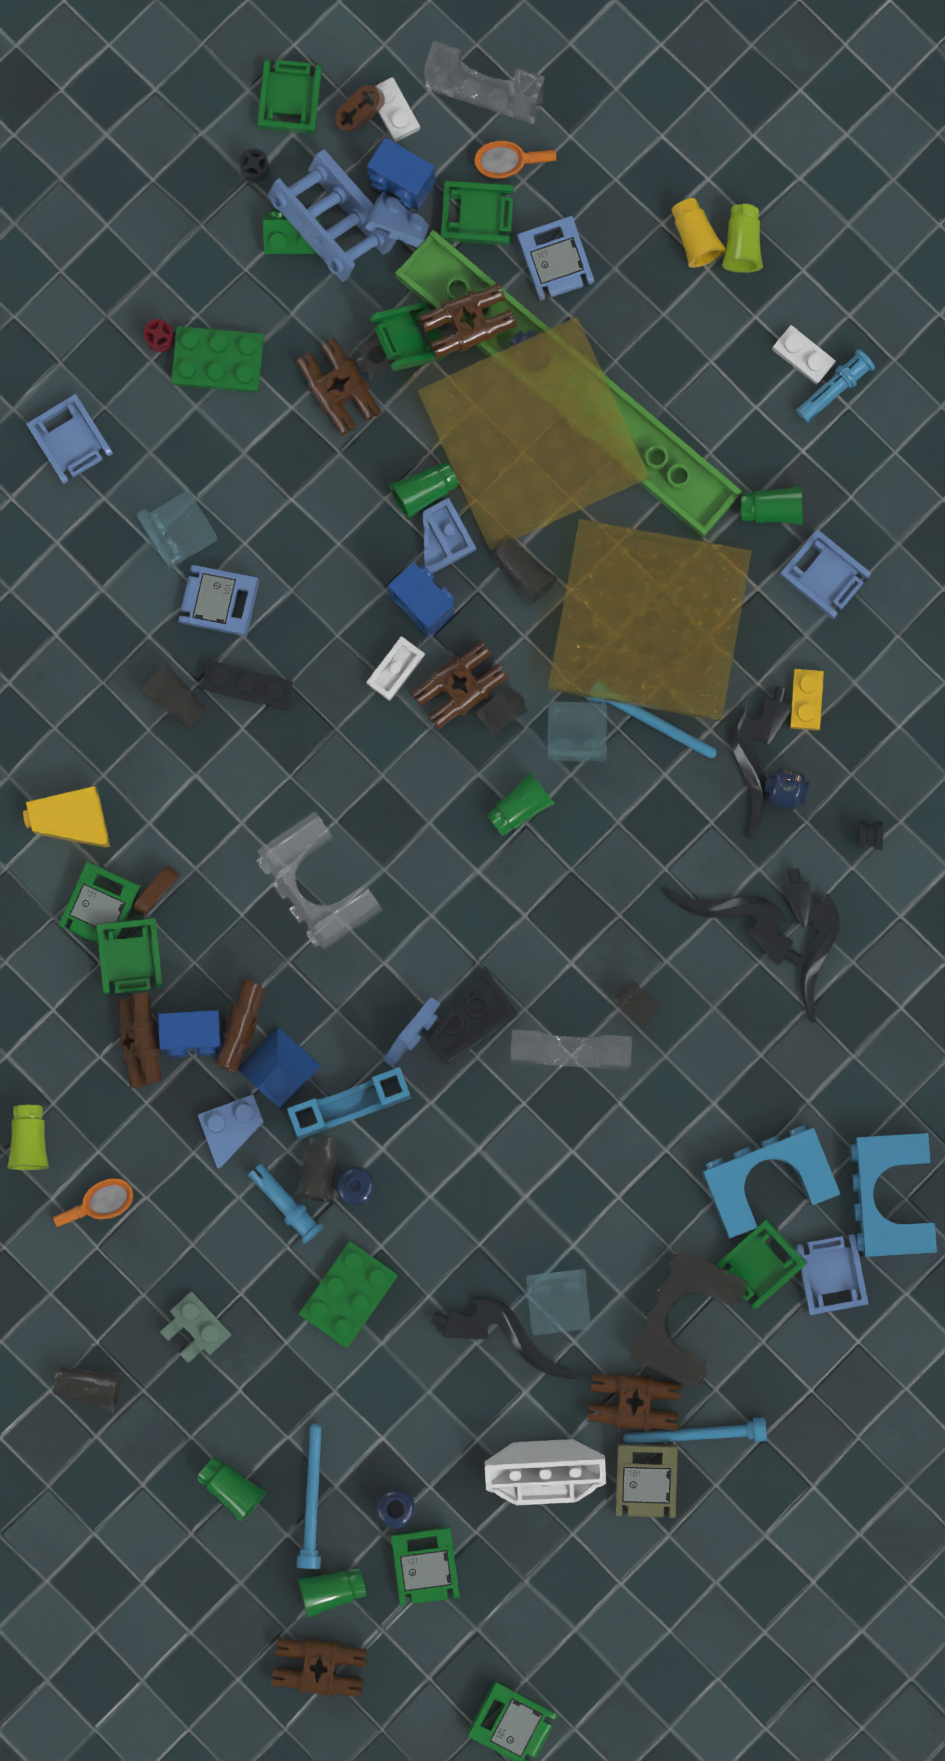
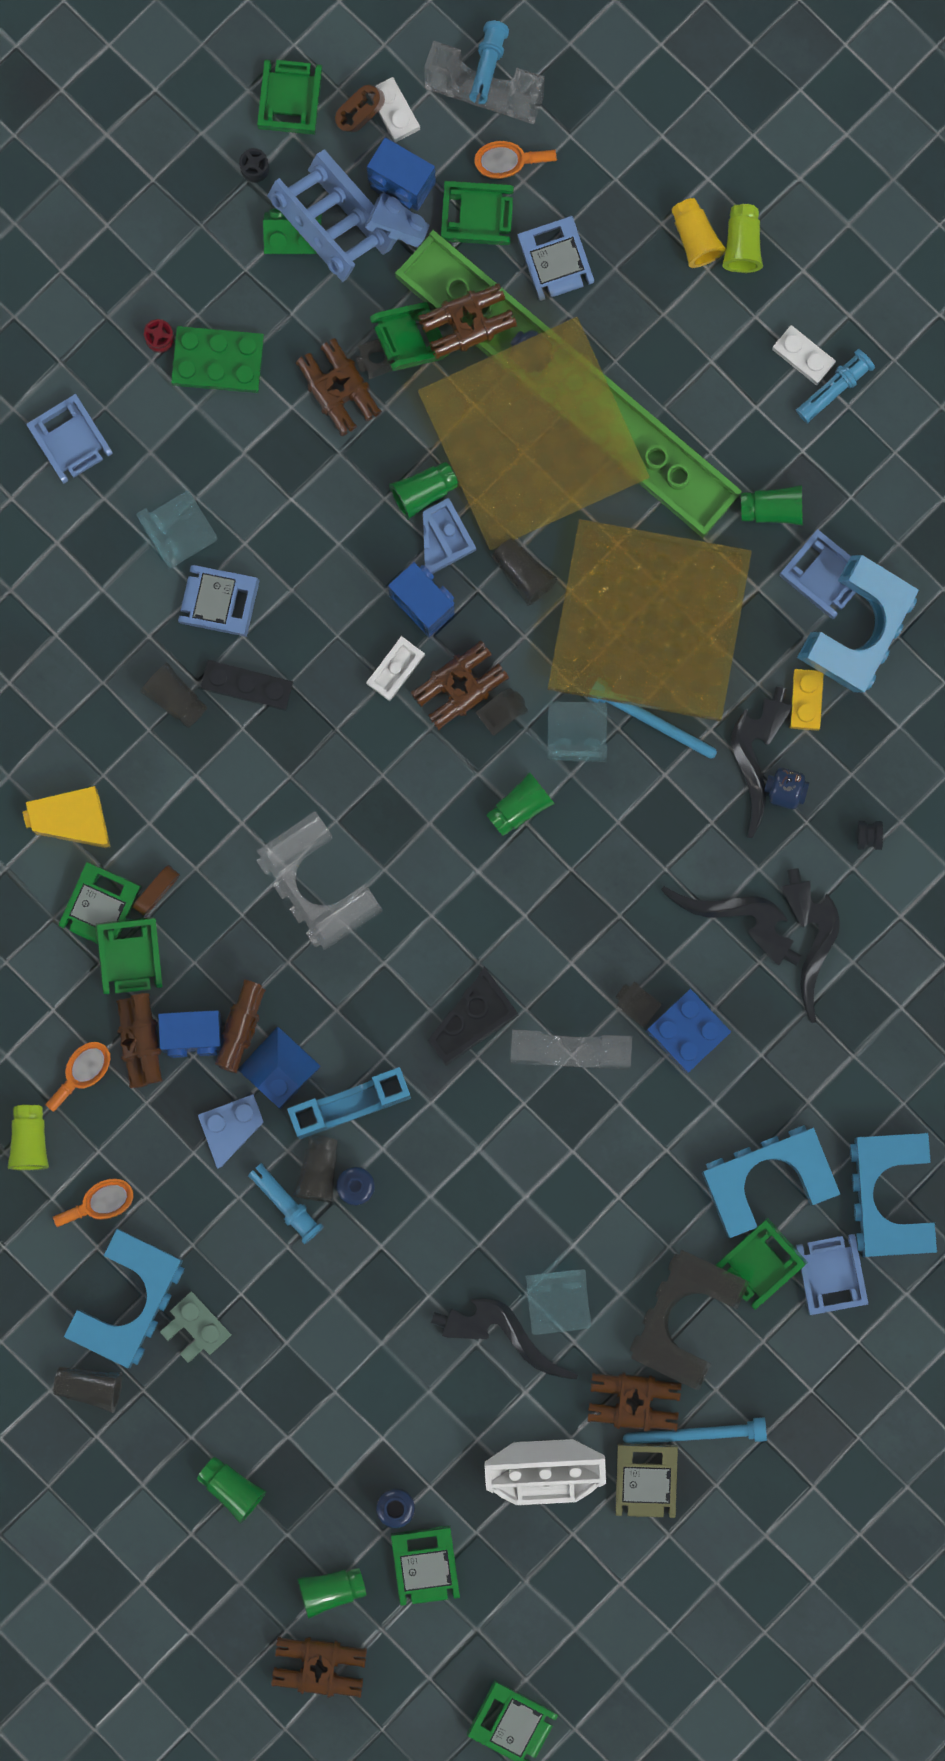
(83, 1070): none -> piece
(124, 1342): none -> dark azure arch
(309, 1556): dark azure piece -> none
(348, 1294): green plate -> none
(410, 1035): medium blue wing -> none
(490, 50): none -> dark azure pin
(688, 1031): none -> blue brick
(890, 600): none -> dark azure arch

